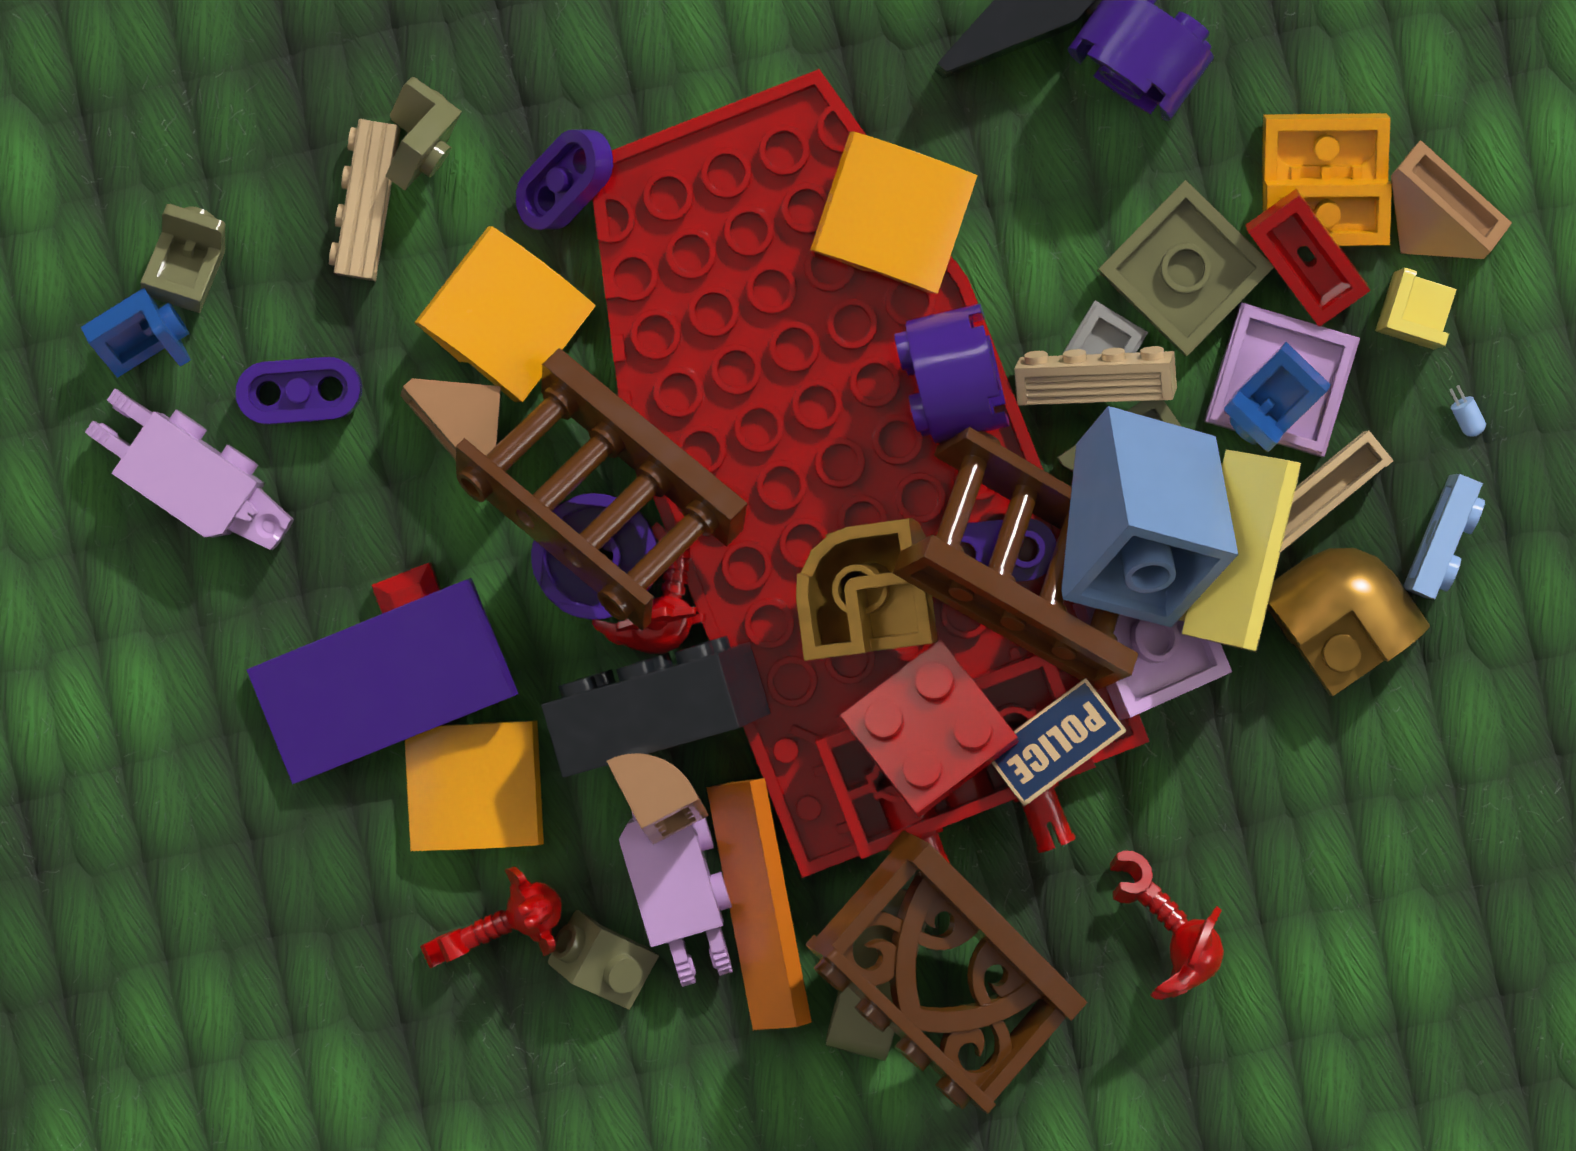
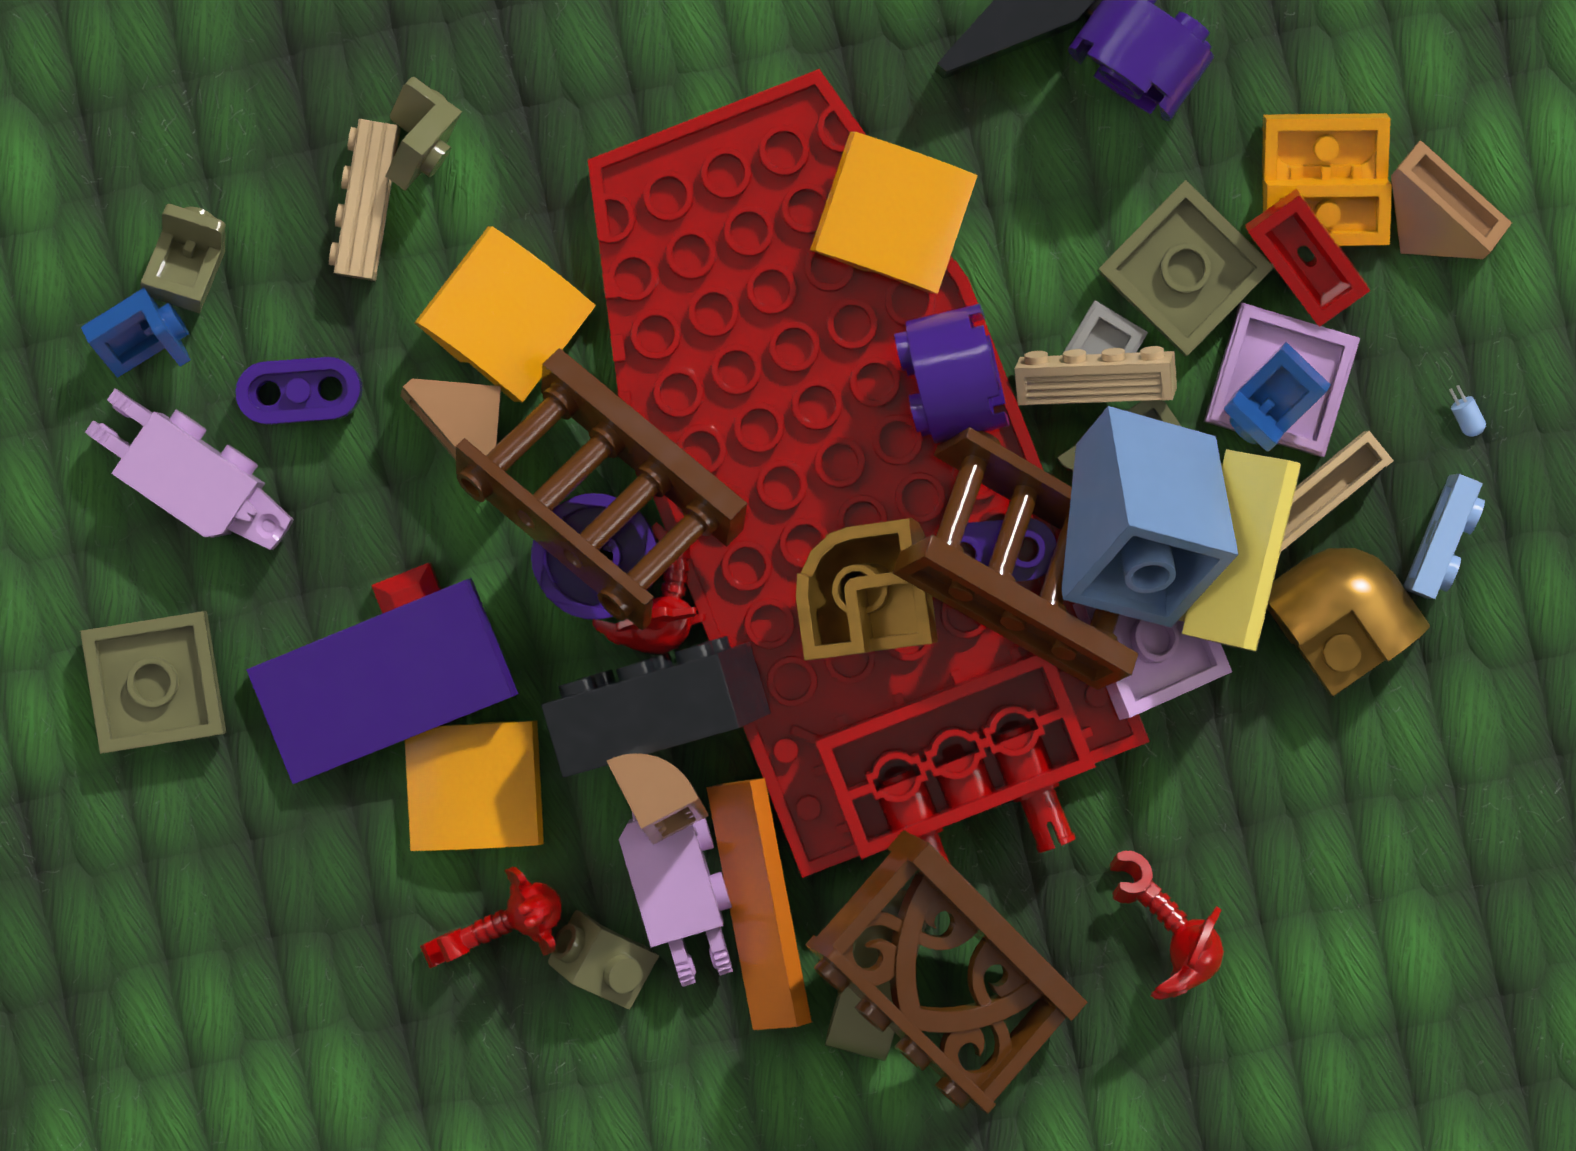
(153, 682): none -> olive plate
(564, 179): dark purple plate -> none
(929, 728): red plate -> none
(1058, 741): dark blue slope -> none
(1416, 310): light yellow panel -> none

